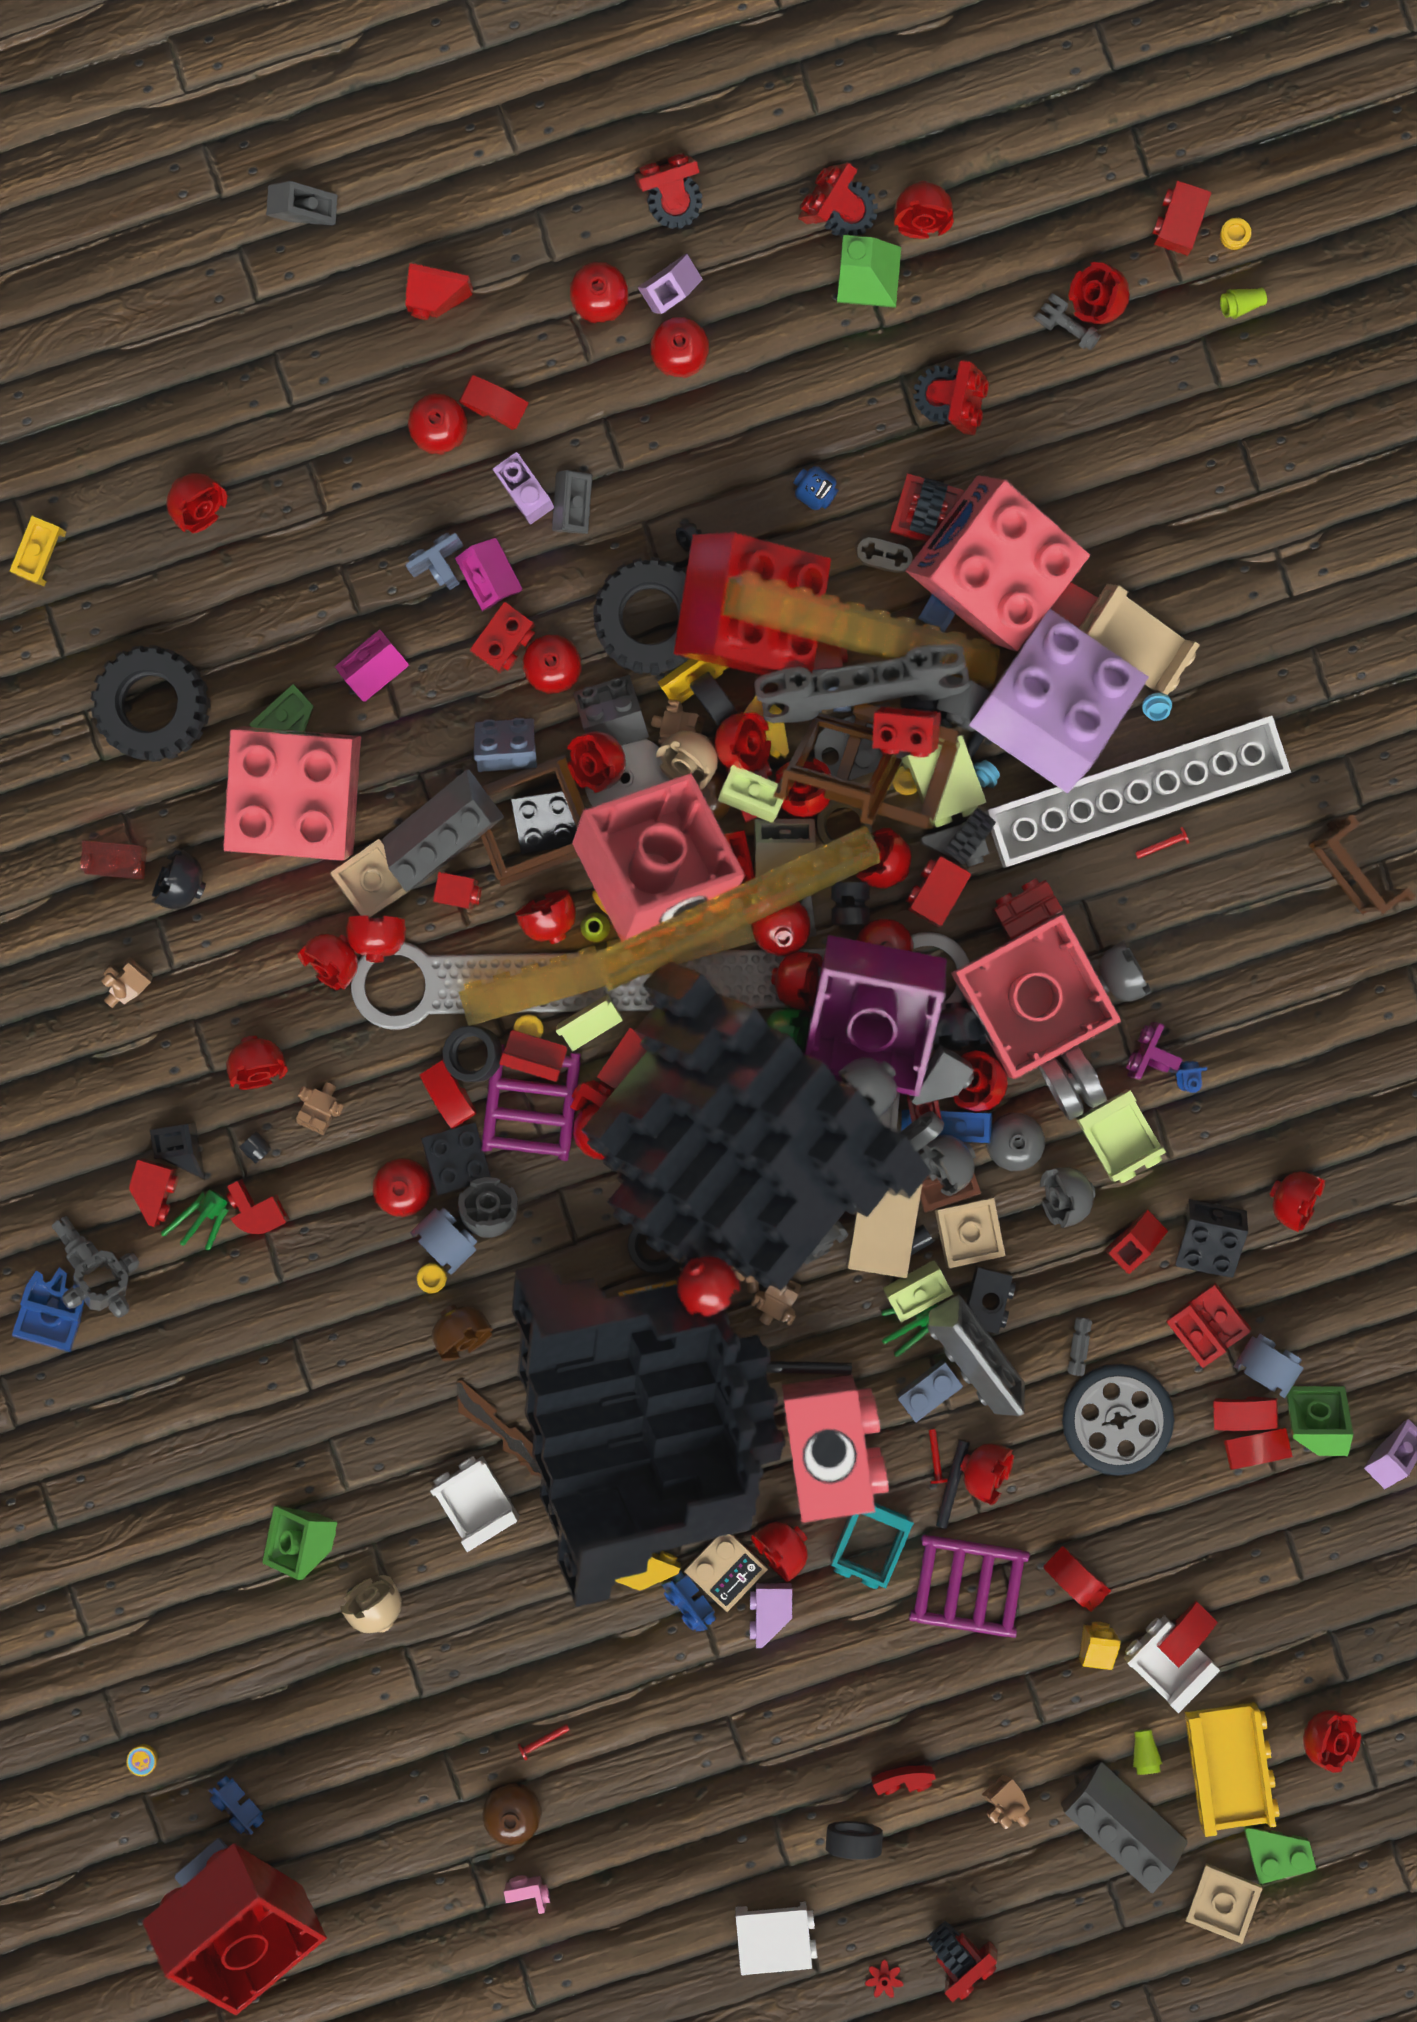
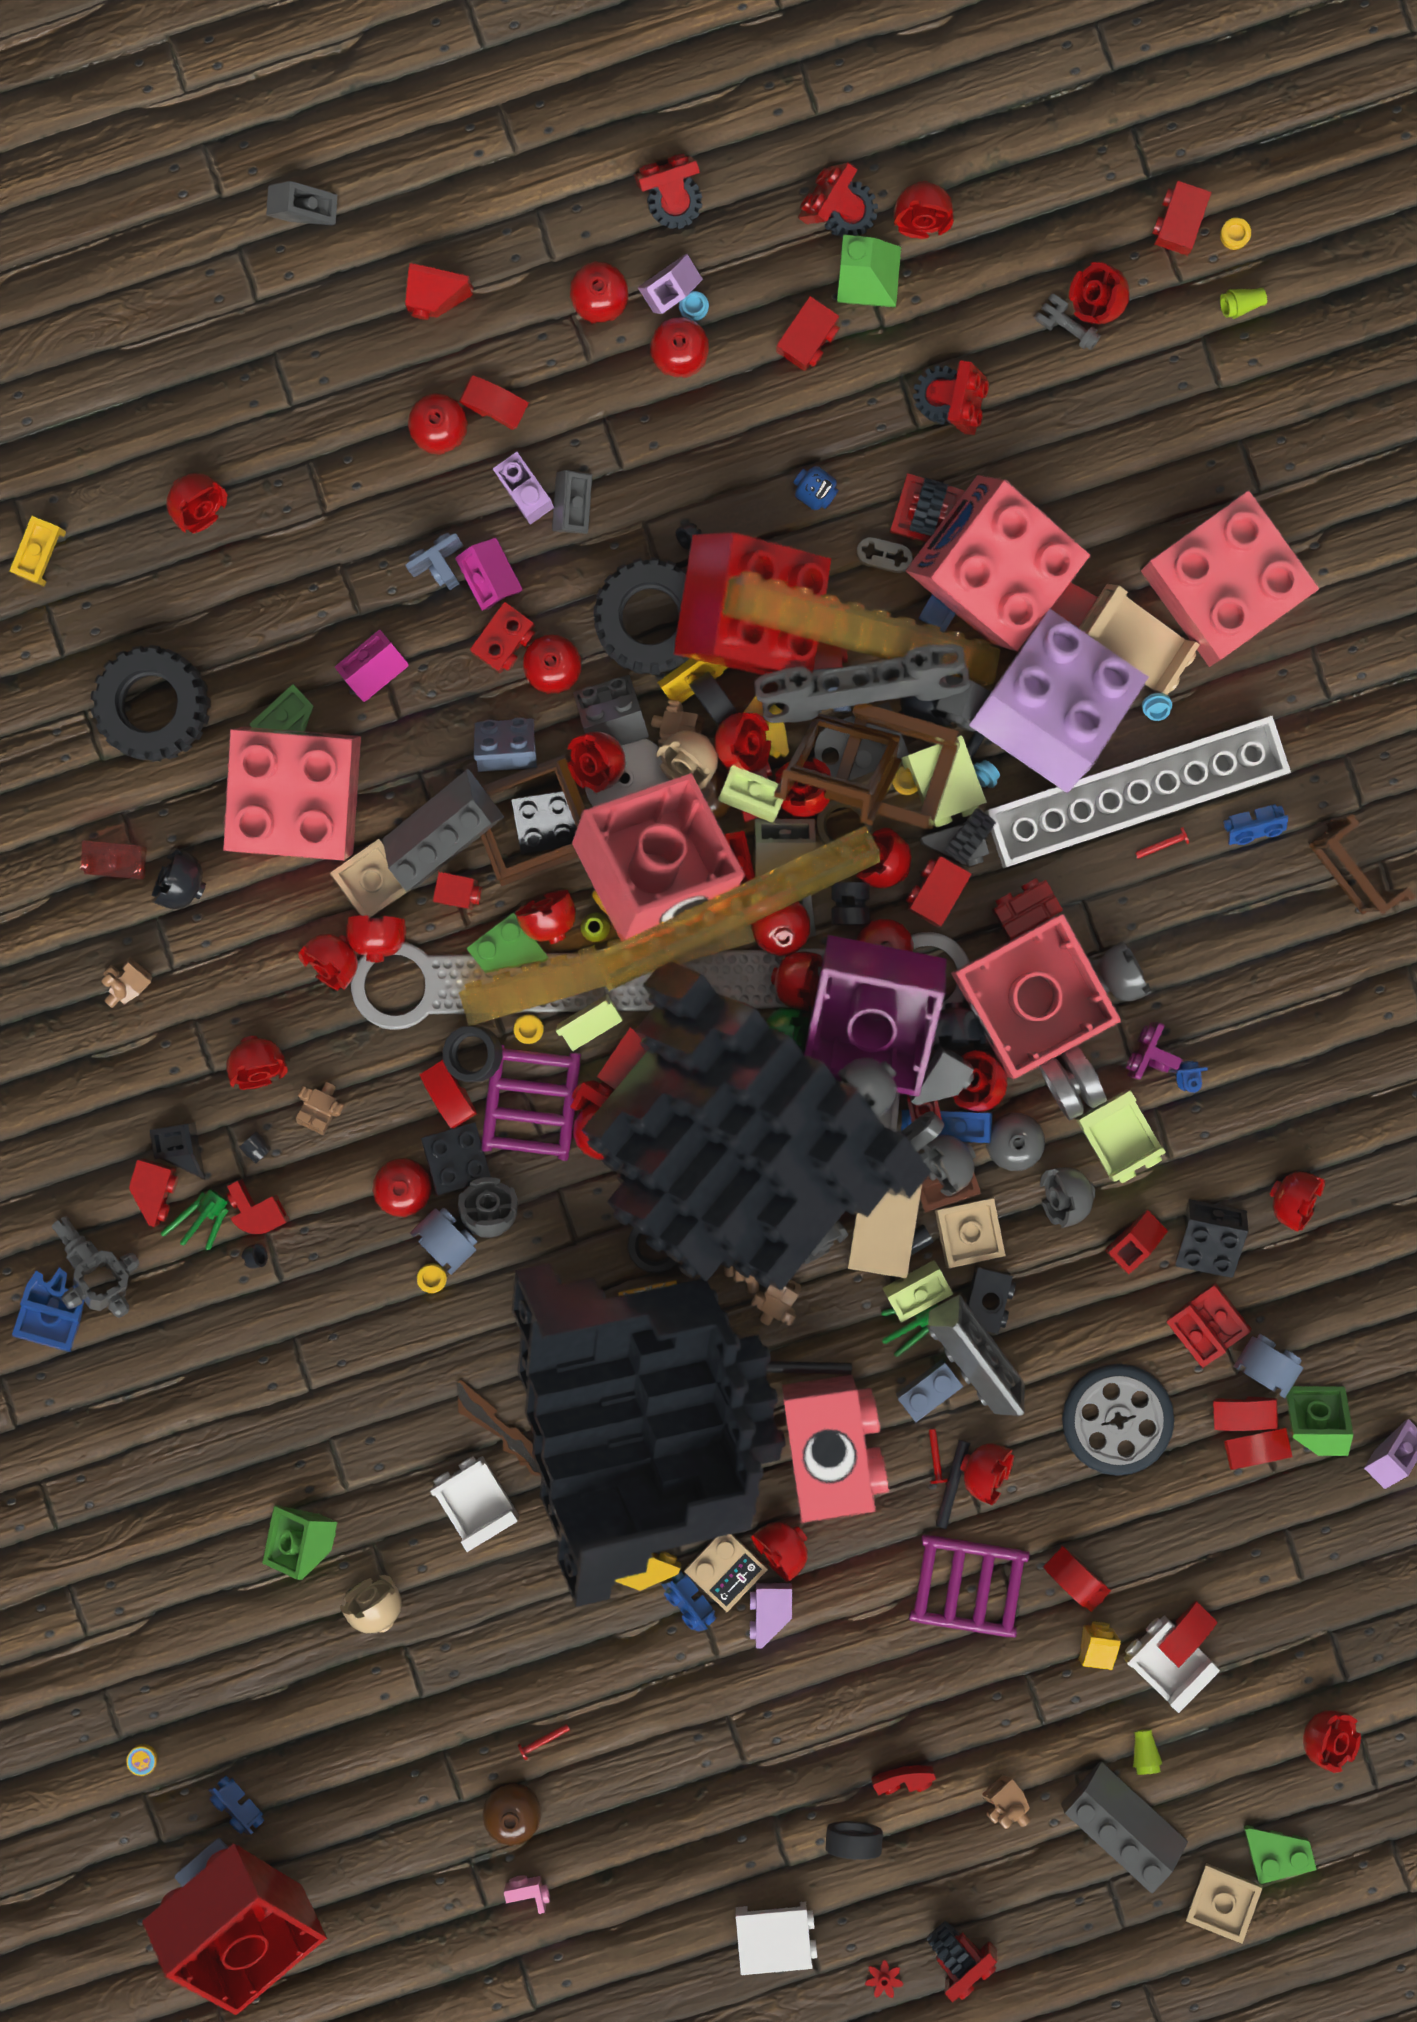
(252, 1261): none -> black hinge
(460, 1330): reddish brown cylinder -> none
(505, 947): none -> bright green wing
(533, 1055): red panel -> none
(694, 306): none -> medium azure plate
(707, 1285): red cylinder -> none
(808, 334): none -> red brick
(870, 1577): teal window -> none
(906, 731): red brick -> none
(1079, 1346): dark grey axle -> none
(1229, 578): none -> coral brick
(1231, 1767): yellow panel -> none
(1269, 823): none -> blue hinge

